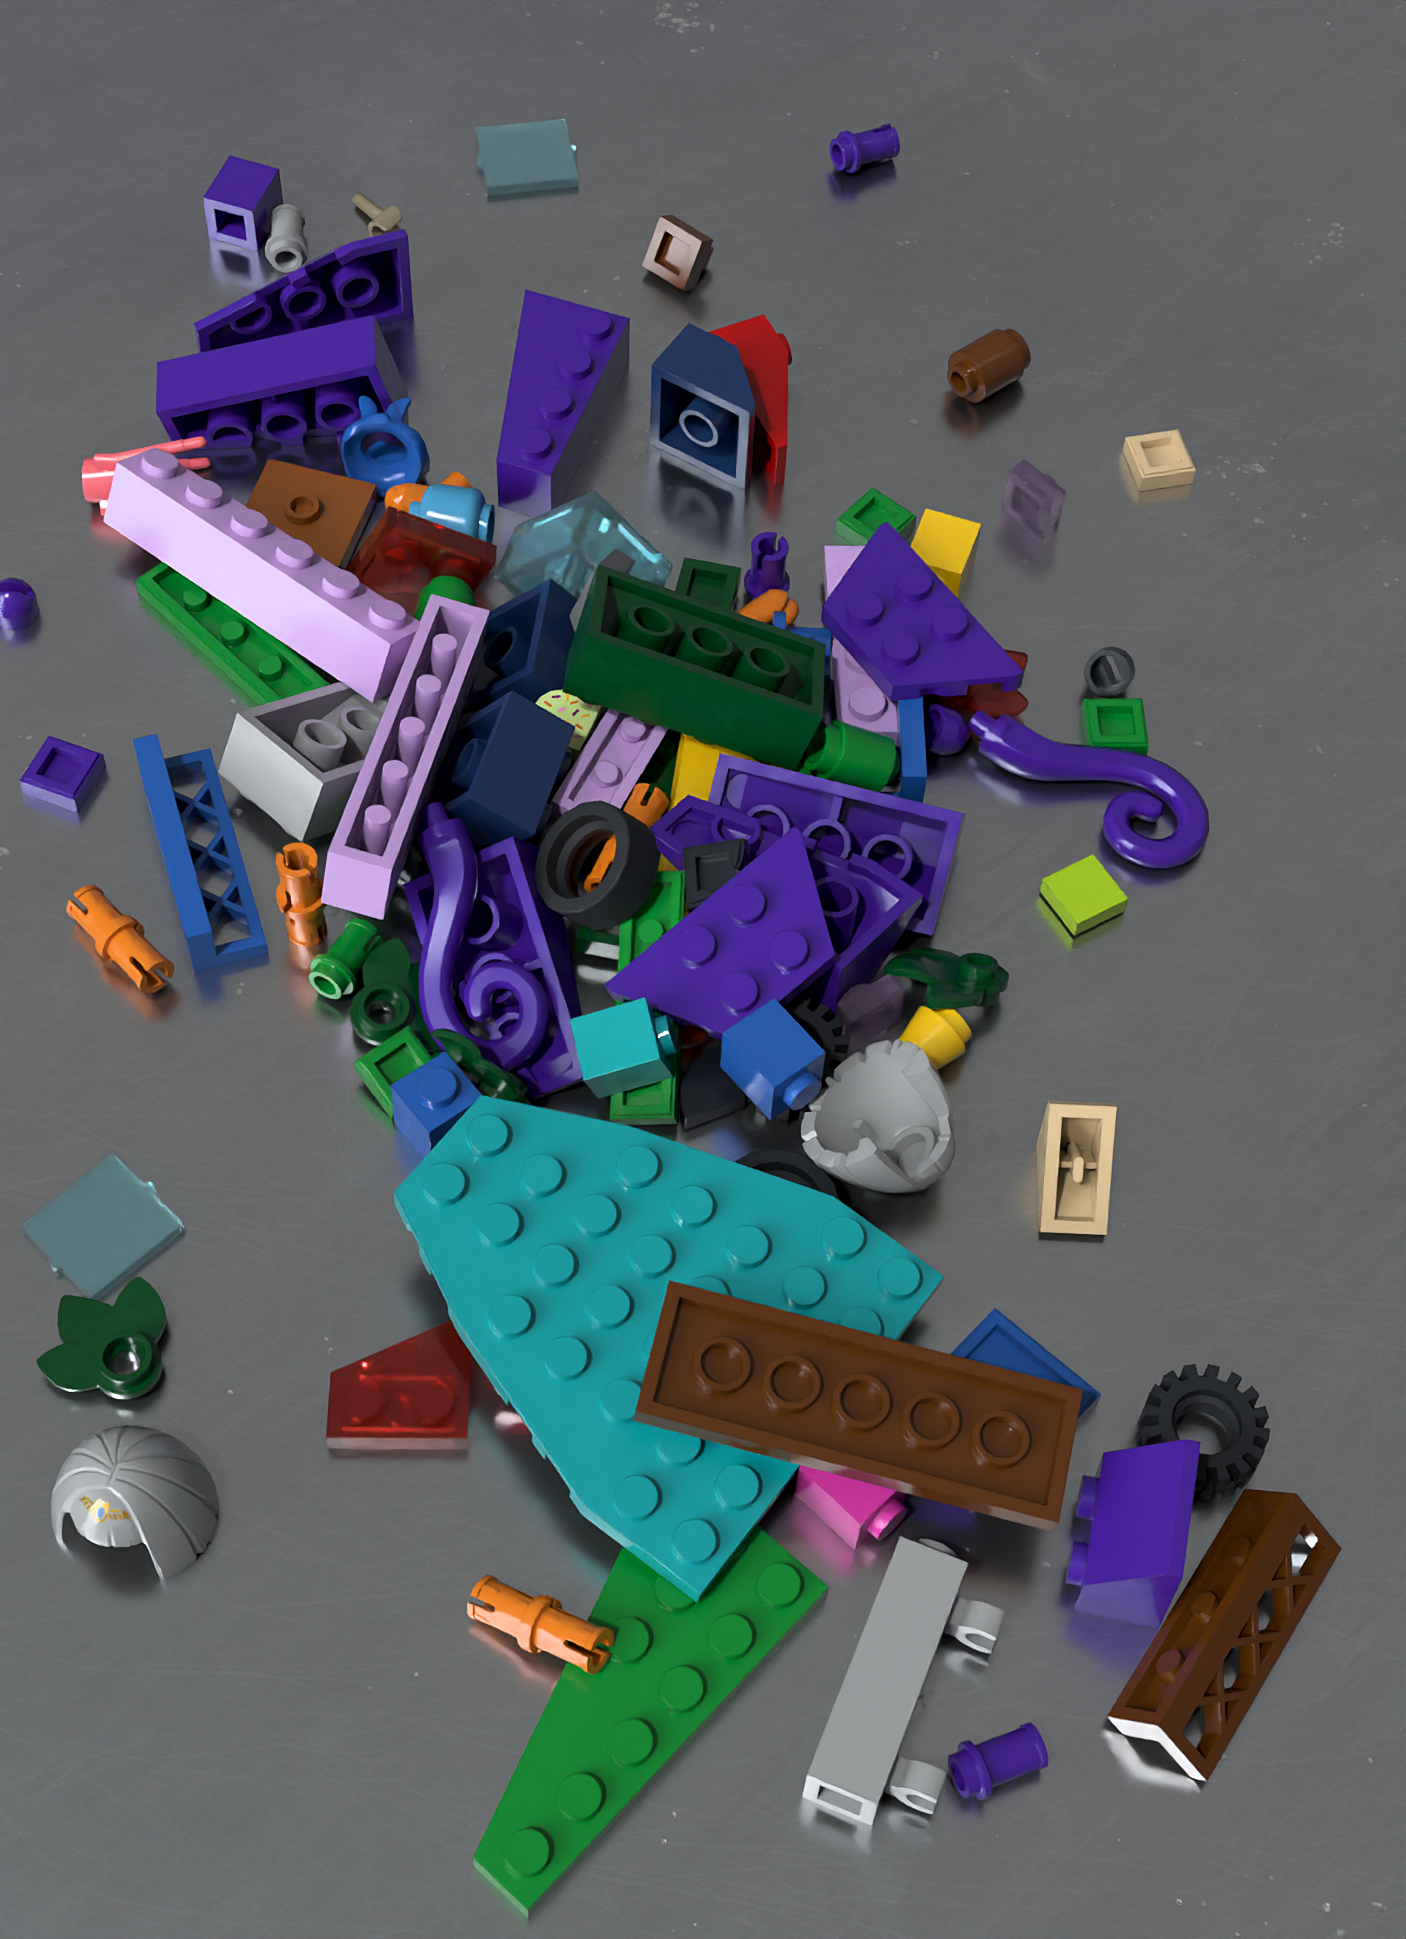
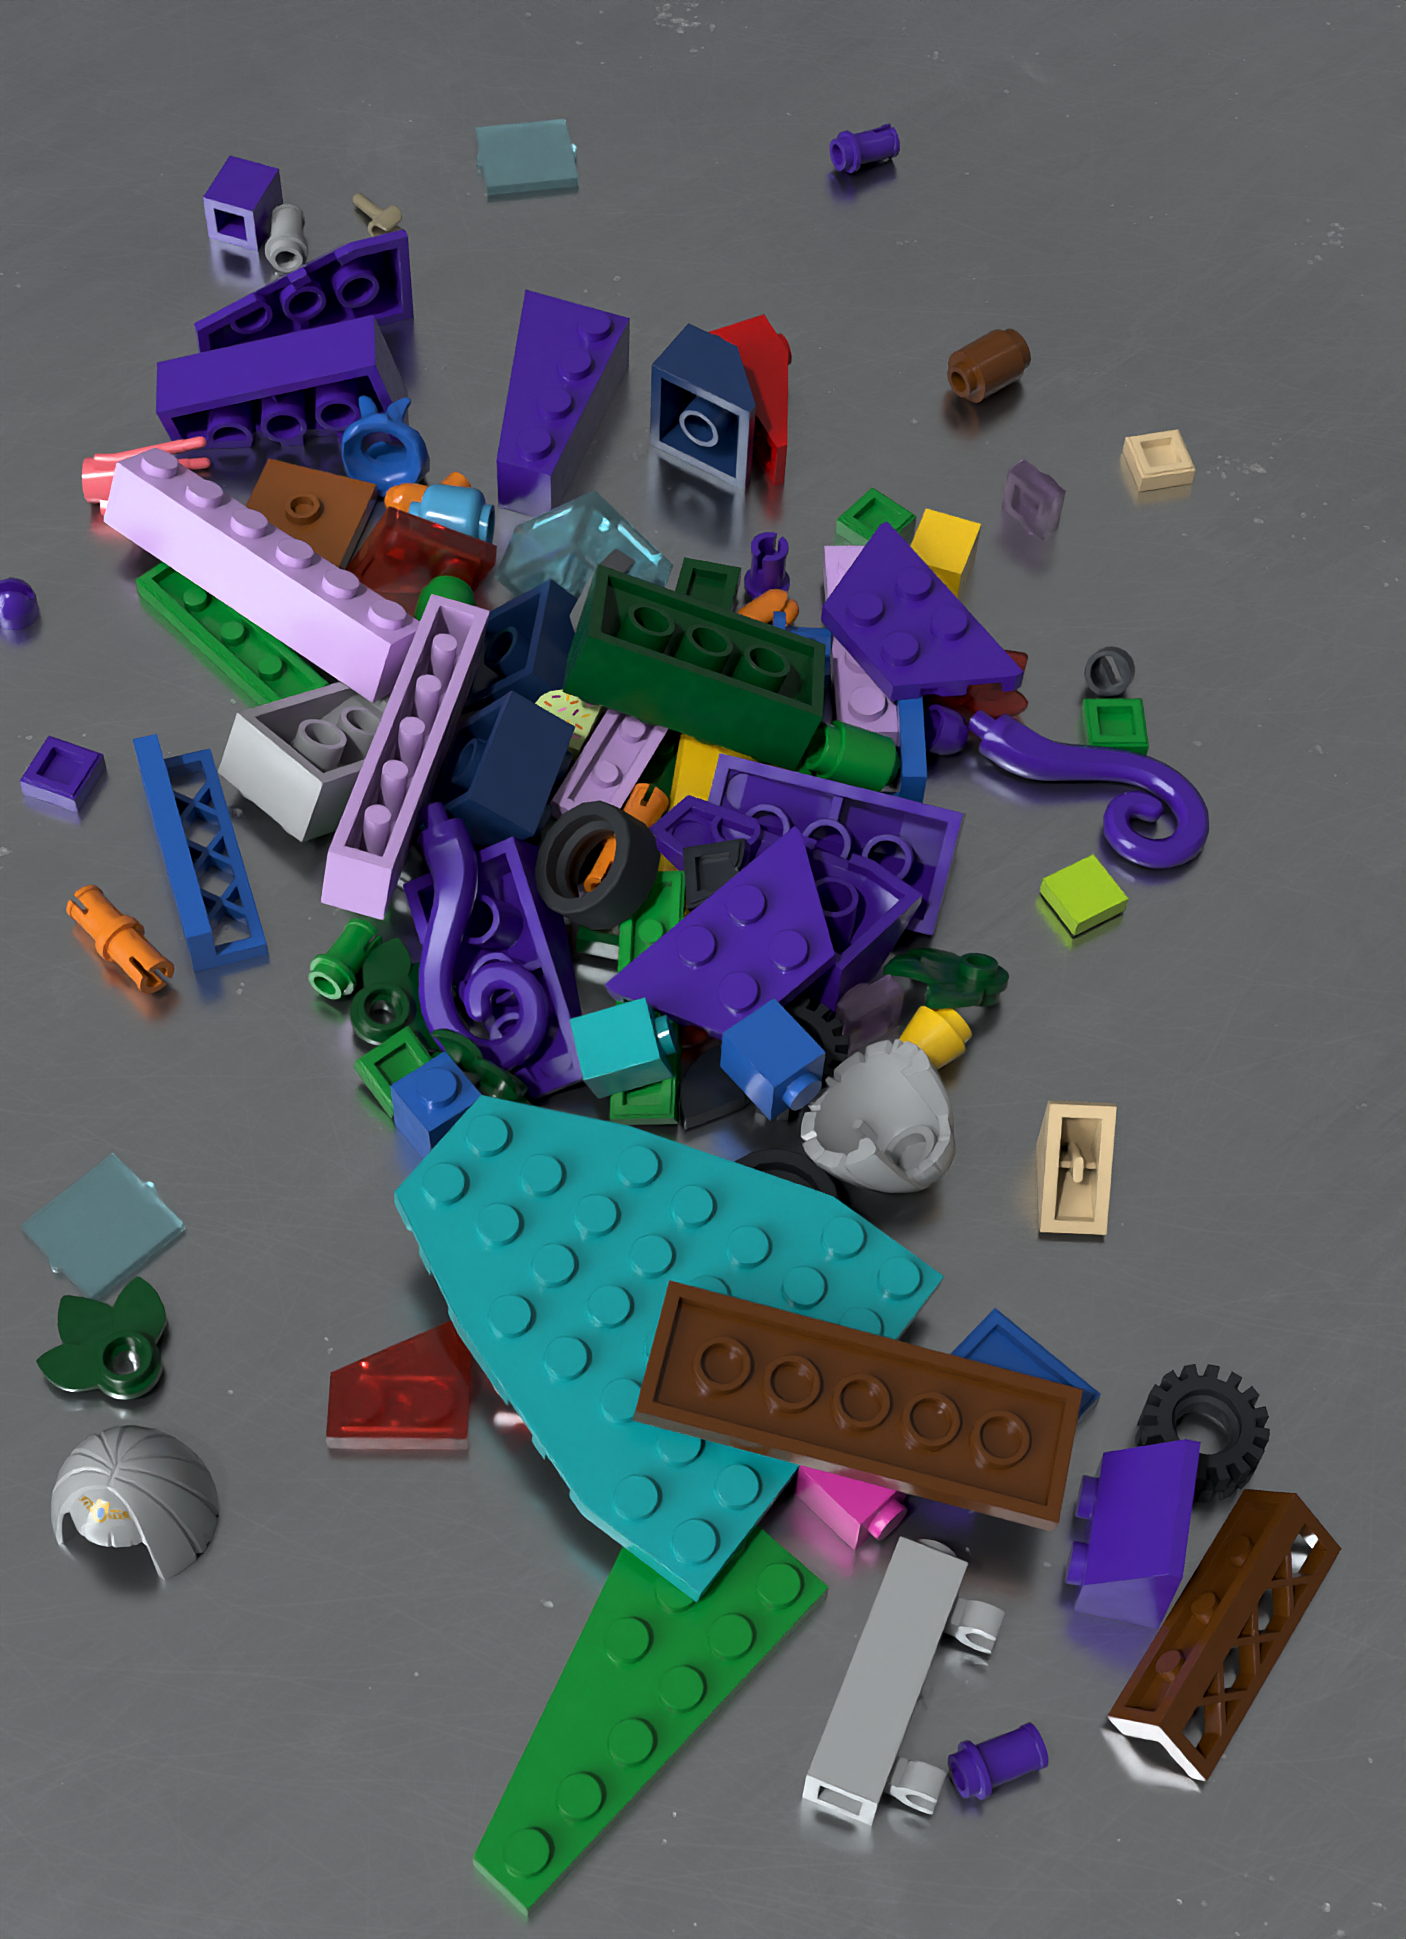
(300, 894): orange pin -> none
(540, 1624): orange pin -> none
(678, 252): tile -> none

